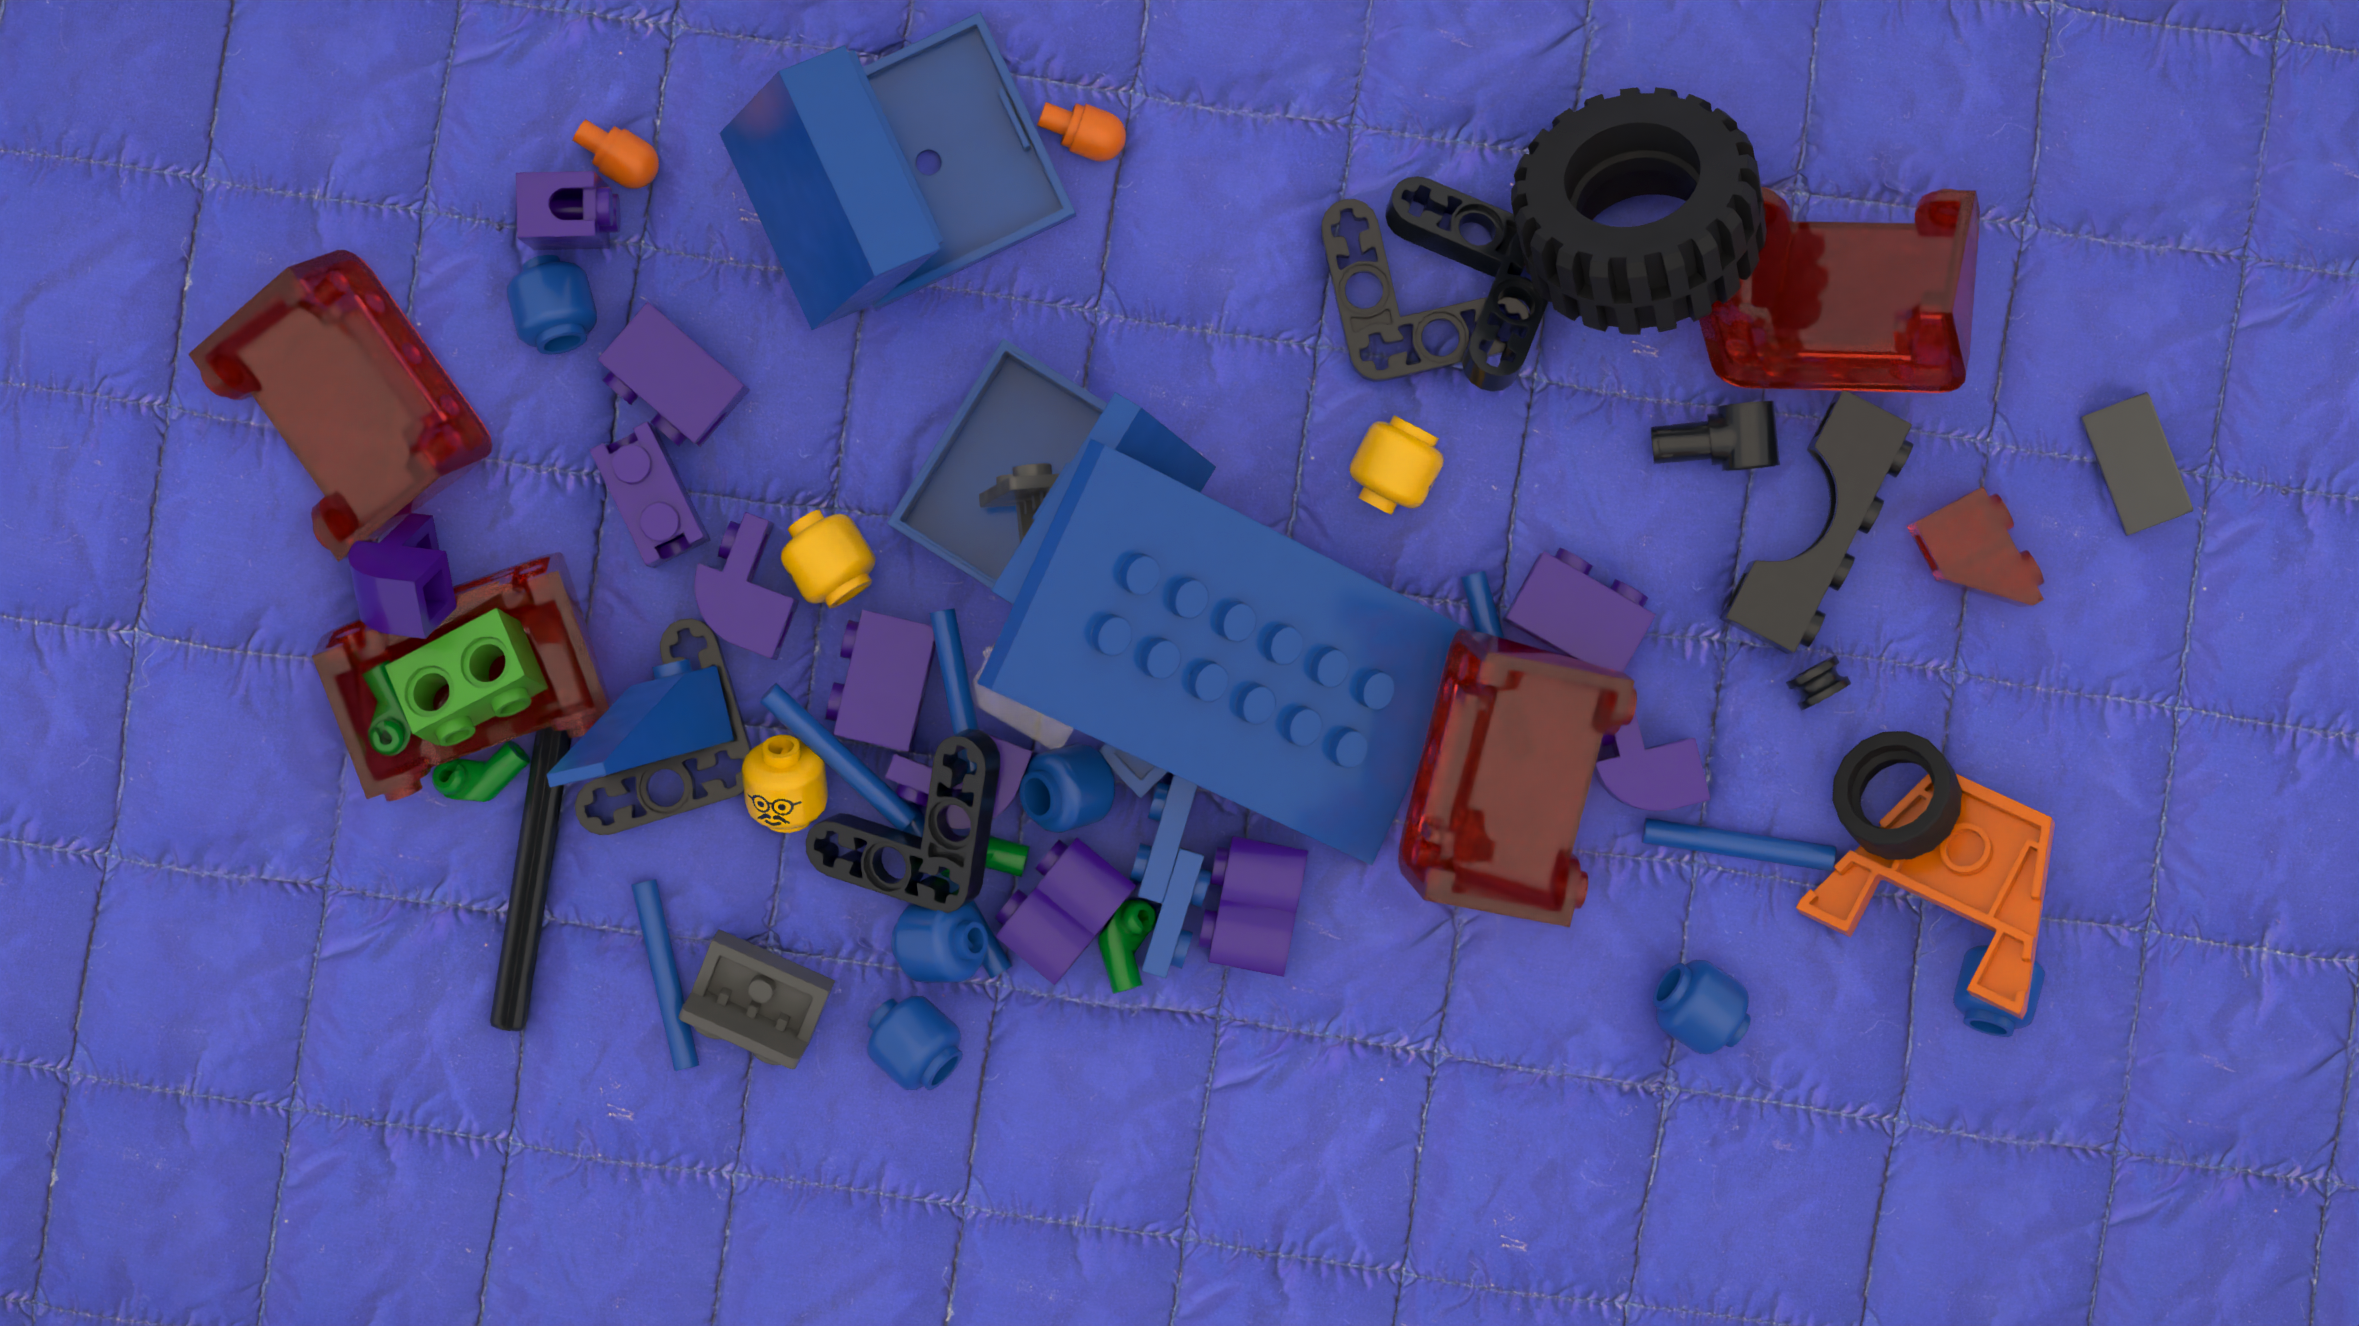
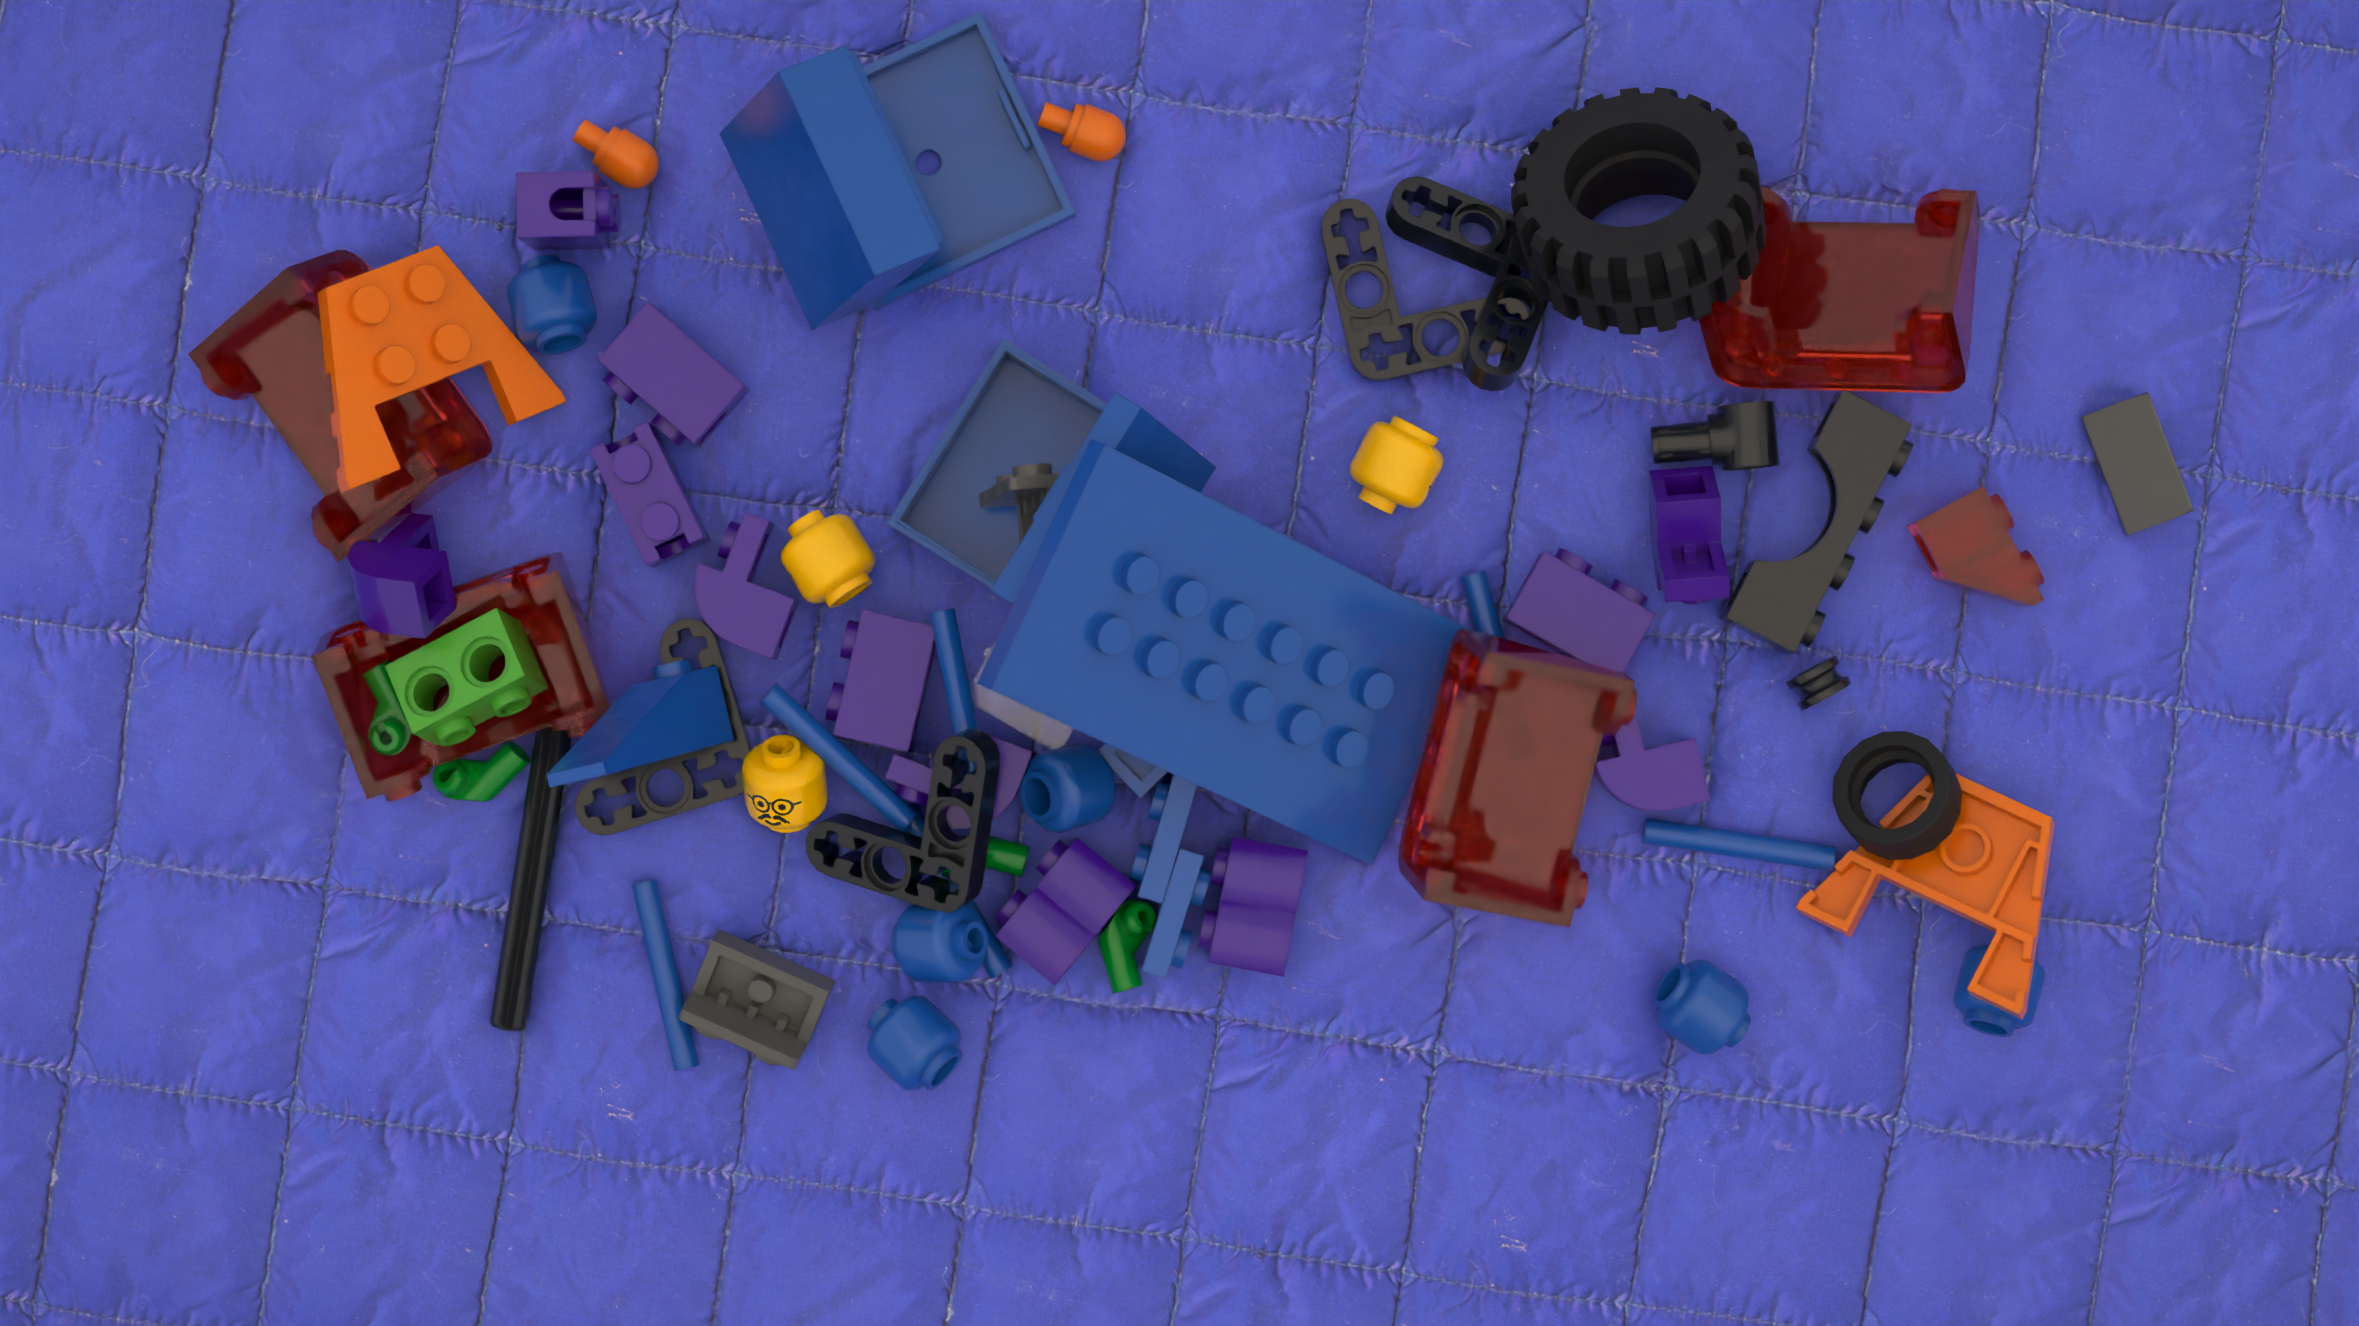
(404, 332): none -> orange wing
(1687, 535): none -> dark purple brick

